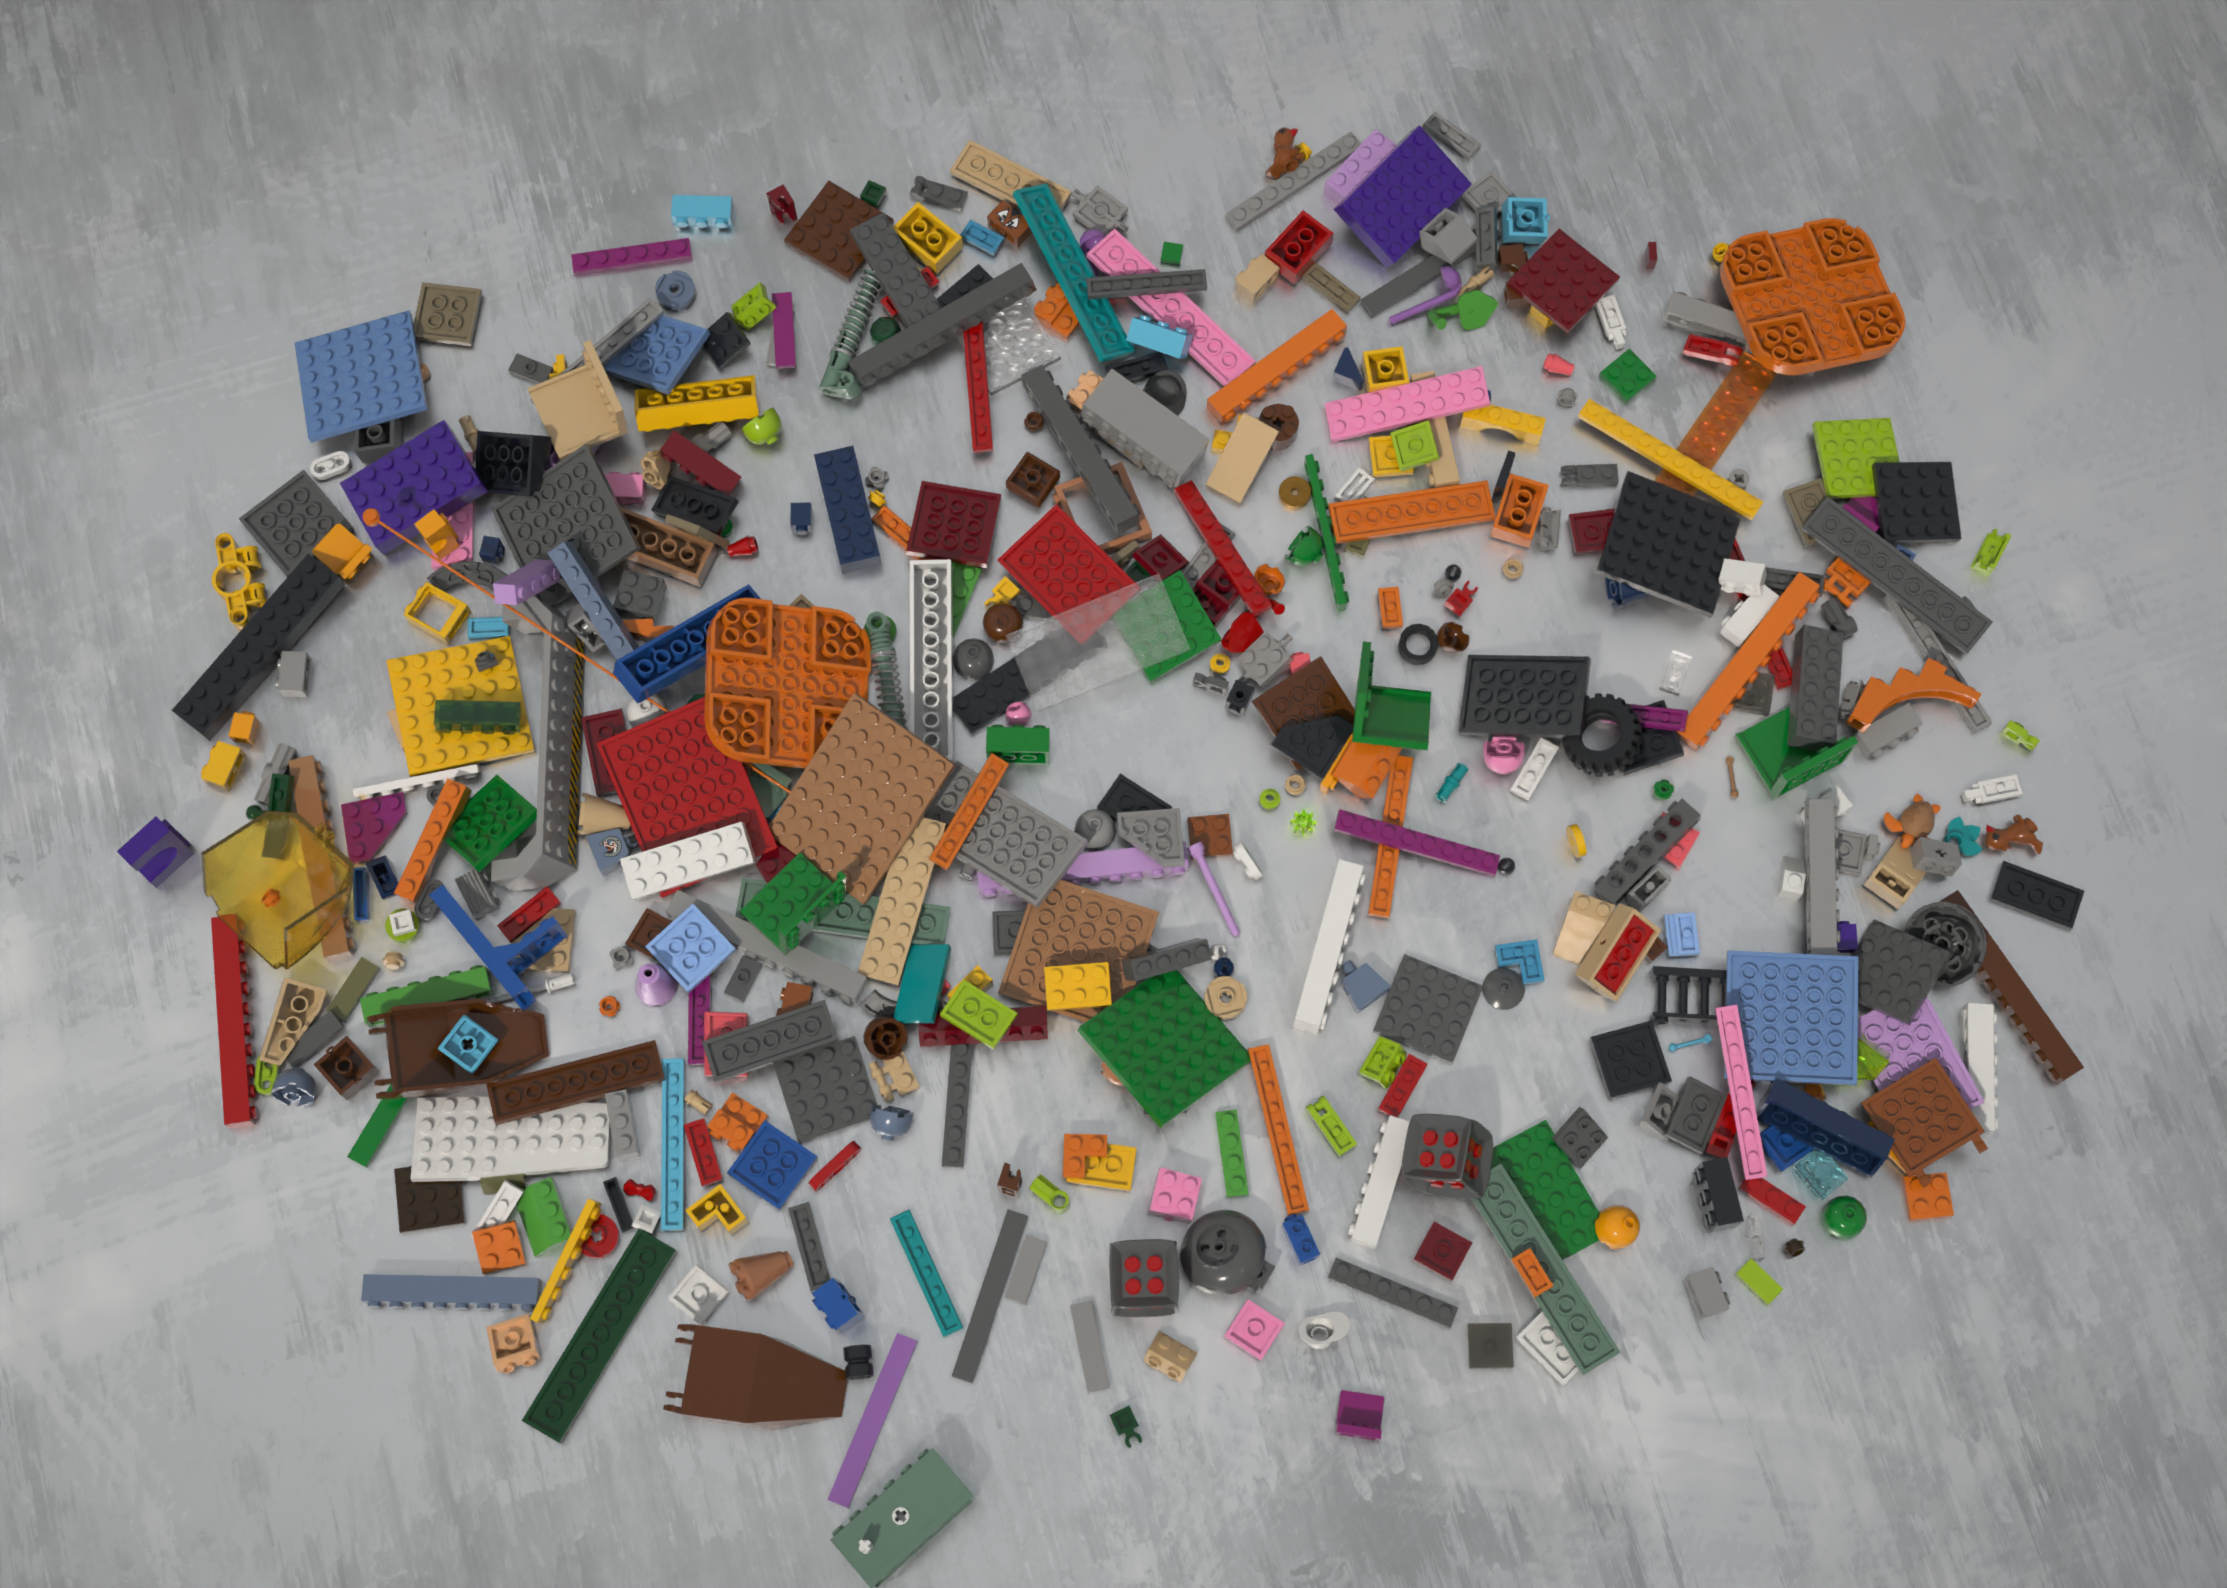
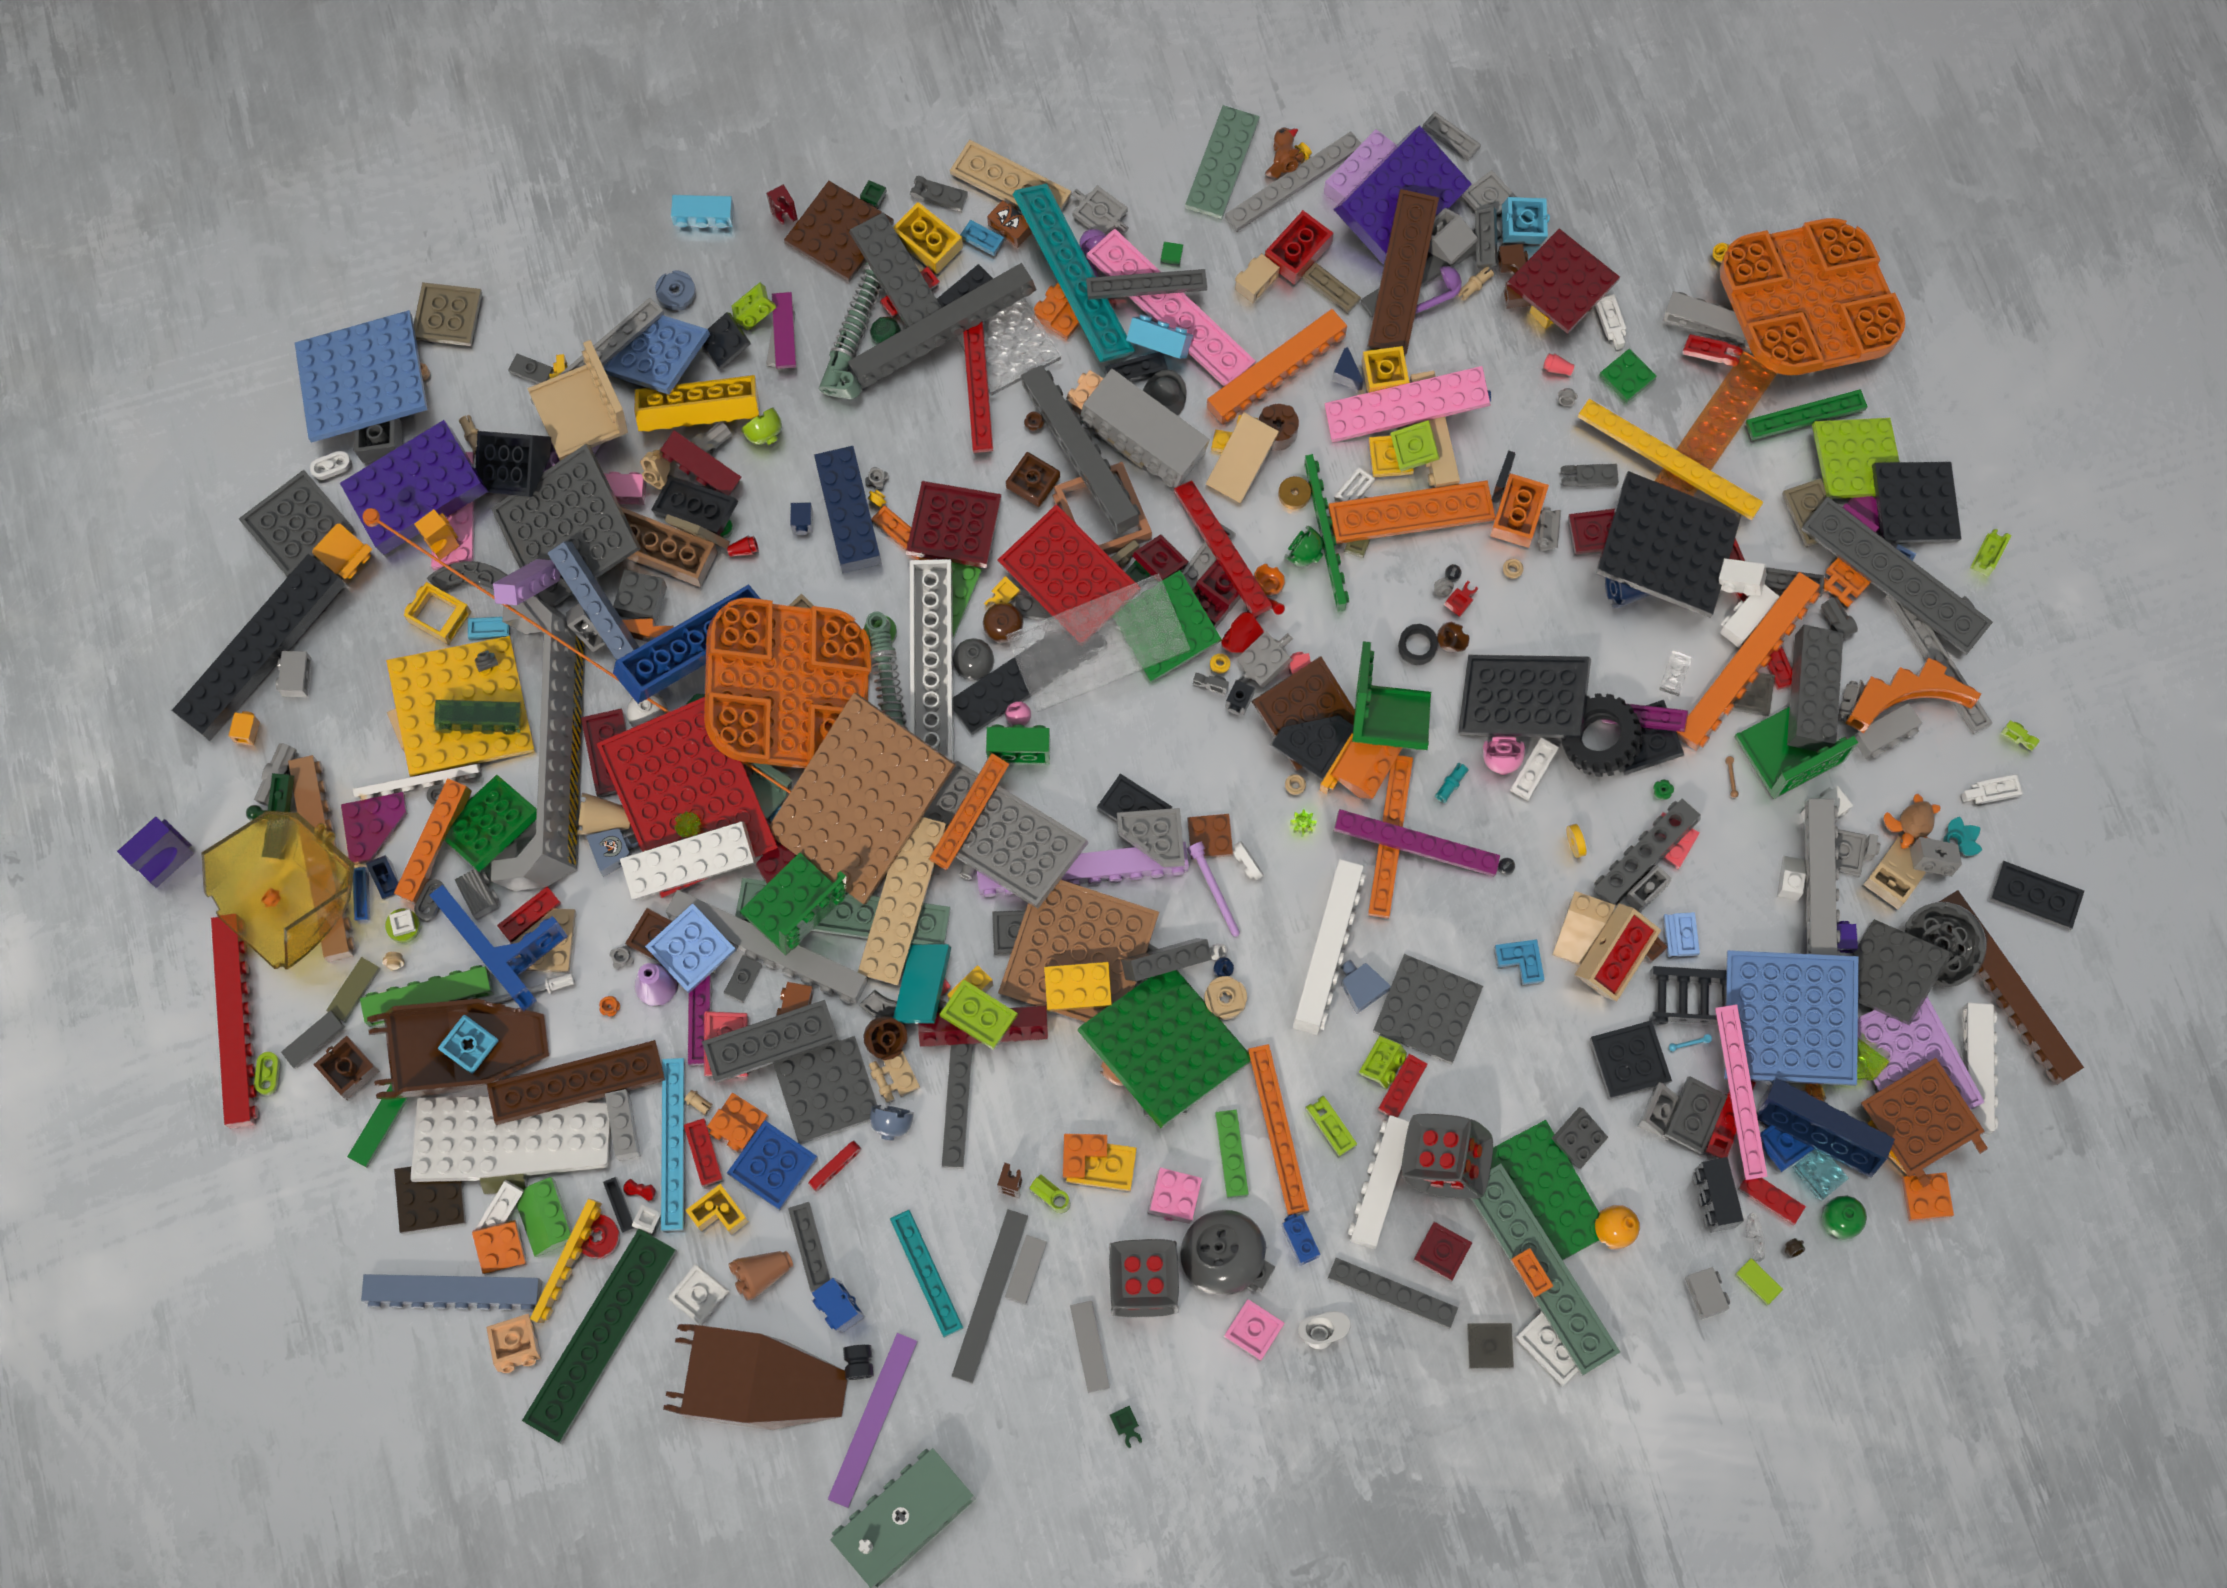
(223, 765): yellow brick -> none
(236, 559): yellow piece -> none
(292, 1014): tan wedge -> none
(294, 1086): sand blue cylinder -> none
(491, 550): dark blue plate -> none
(631, 256): magenta plate -> none
(687, 824): none -> clear neon green gear
(1097, 828): light grey cylinder -> none
(1169, 1356): tan bracket -> none
(1222, 162): none -> sand green plate
(1269, 804): lime plate -> none
(1359, 1415): magenta bracket -> none
(1390, 608): orange plate -> none
(1403, 270): none -> reddish brown plate
(1473, 309): bright green piece -> none
(1496, 995): dark grey dish -> none
(1524, 426): yellow arch -> none
(1651, 255): dark red tile -> none
(1742, 482): light grey wheel -> none
(1806, 414): none -> green plate
(2019, 832): dark orange animal -> none

